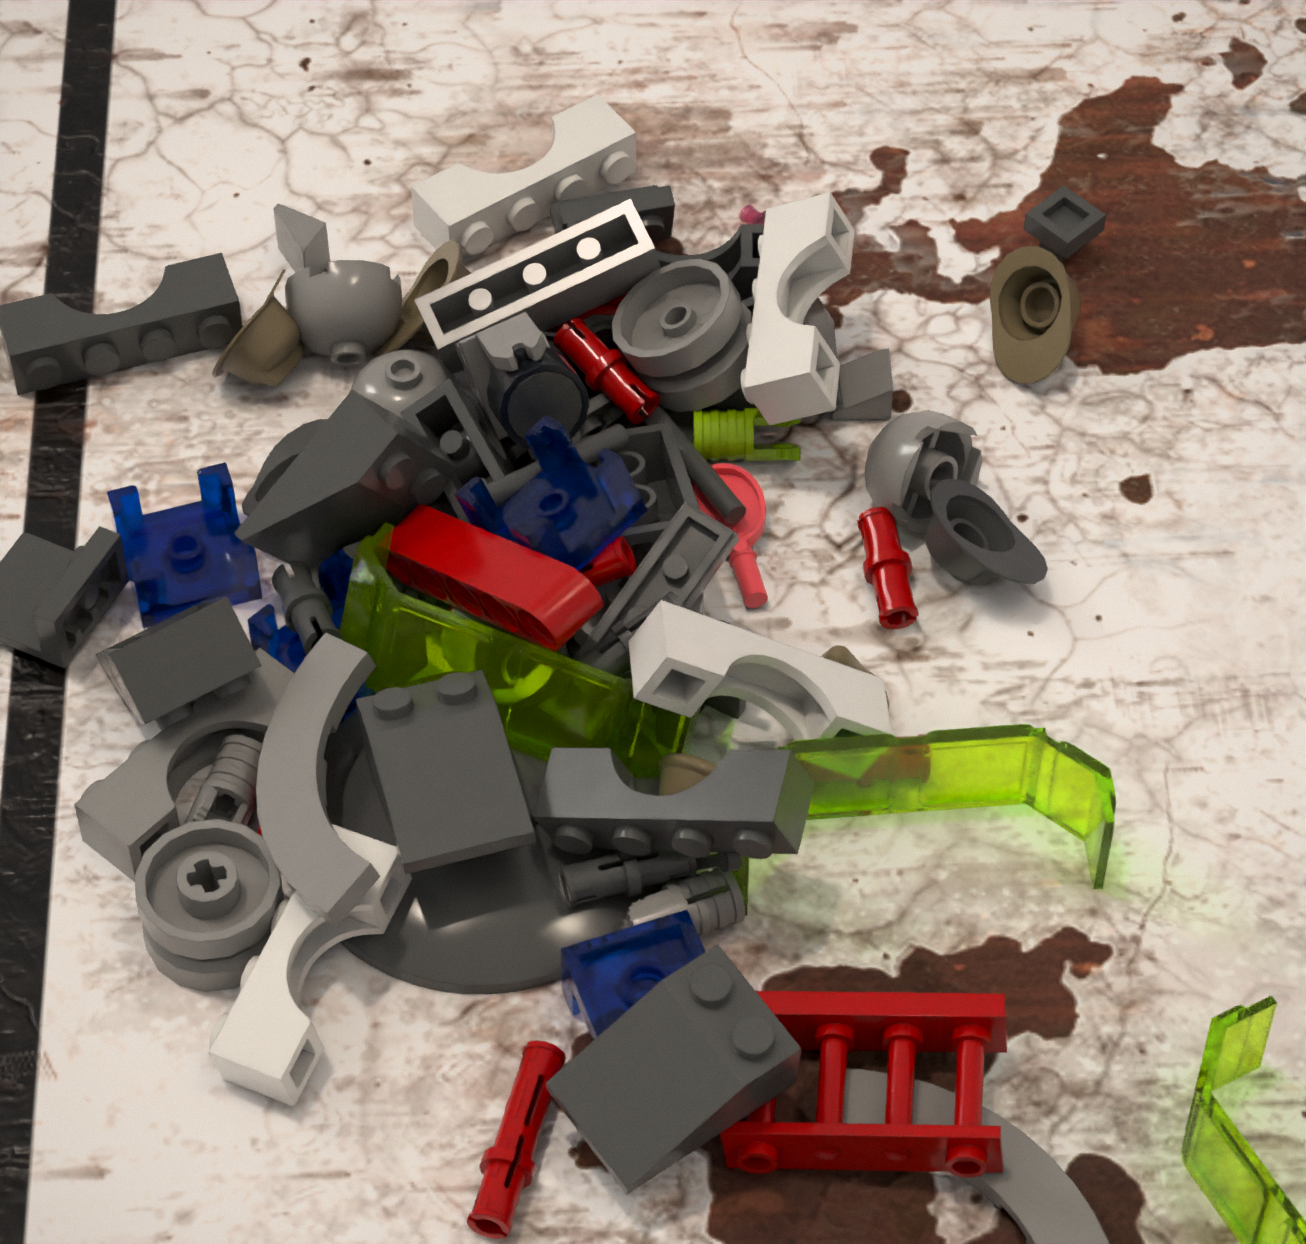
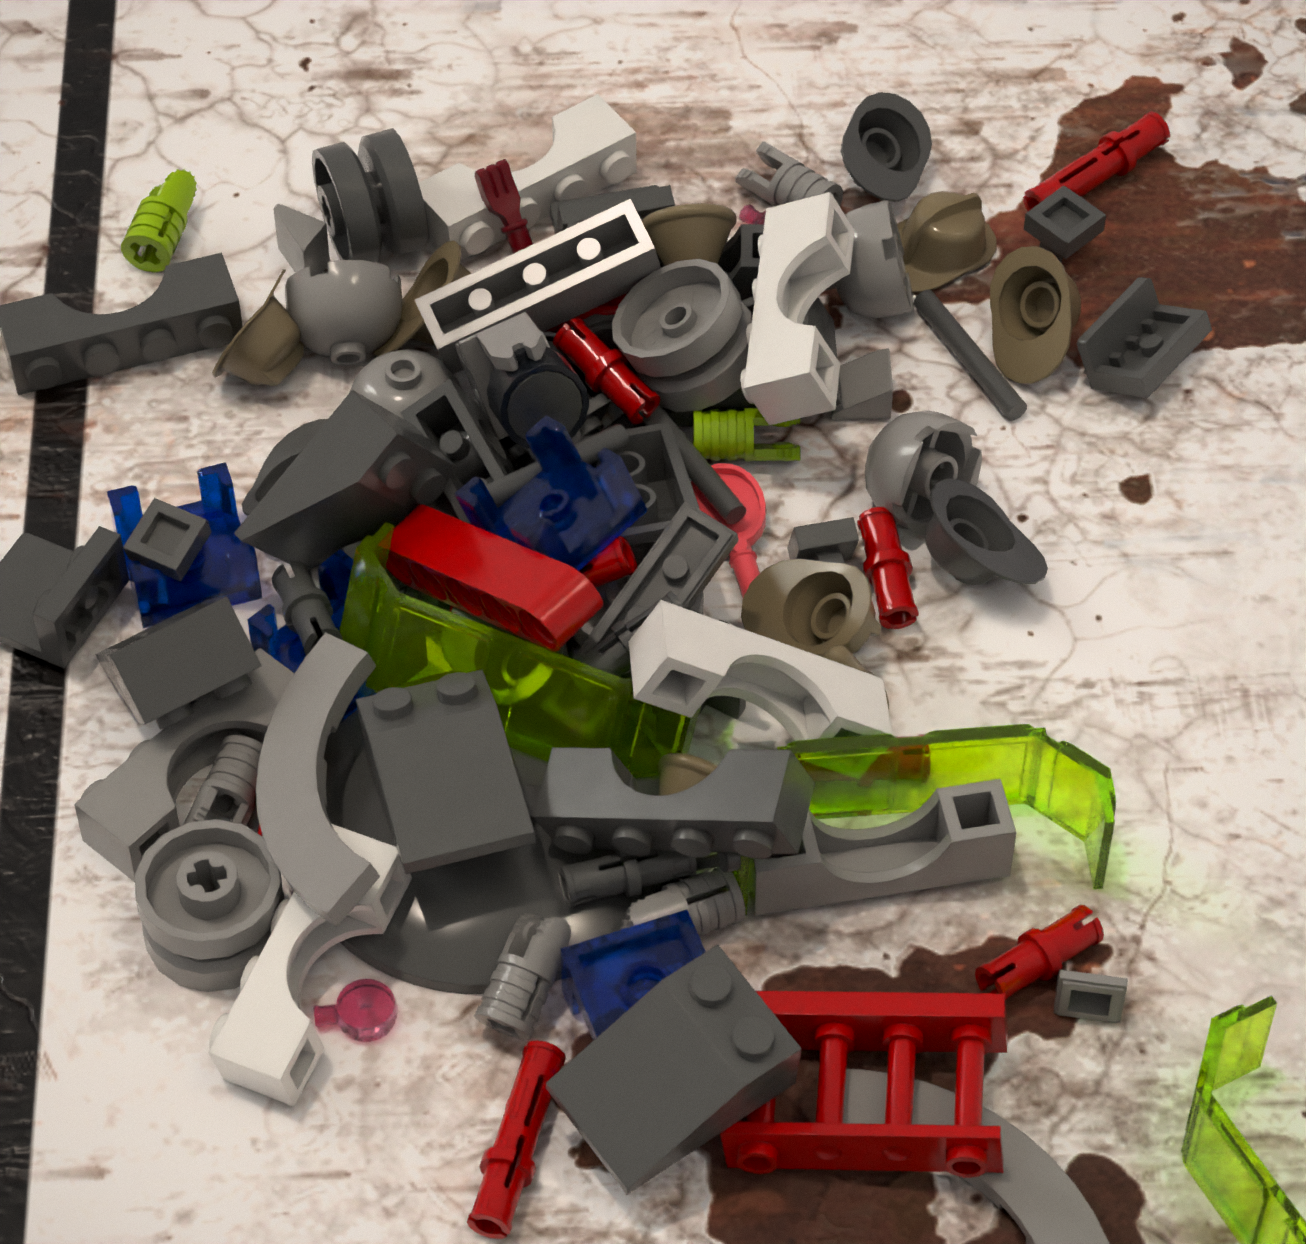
(160, 222): none -> lime hinge
(167, 539): none -> dark grey tile
(363, 1010): none -> clear pink piece
(370, 197): none -> dark grey wheel
(503, 200): none -> dark red piece
(524, 975): none -> light grey hinge
(690, 231): none -> dark tan hat
(789, 183): none -> light grey hinge
(811, 605): none -> dark tan piece
(824, 541): none -> dark grey tile
(877, 272): none -> light grey cylinder
(886, 146): none -> dark grey piece
(945, 239): none -> dark tan piece
(950, 840): none -> light grey arch
(970, 355): none -> dark grey bar
(1040, 953): none -> red pin
(1090, 996): none -> light grey slope
(1114, 155): none -> red pin
(1139, 341): none -> dark grey bracket

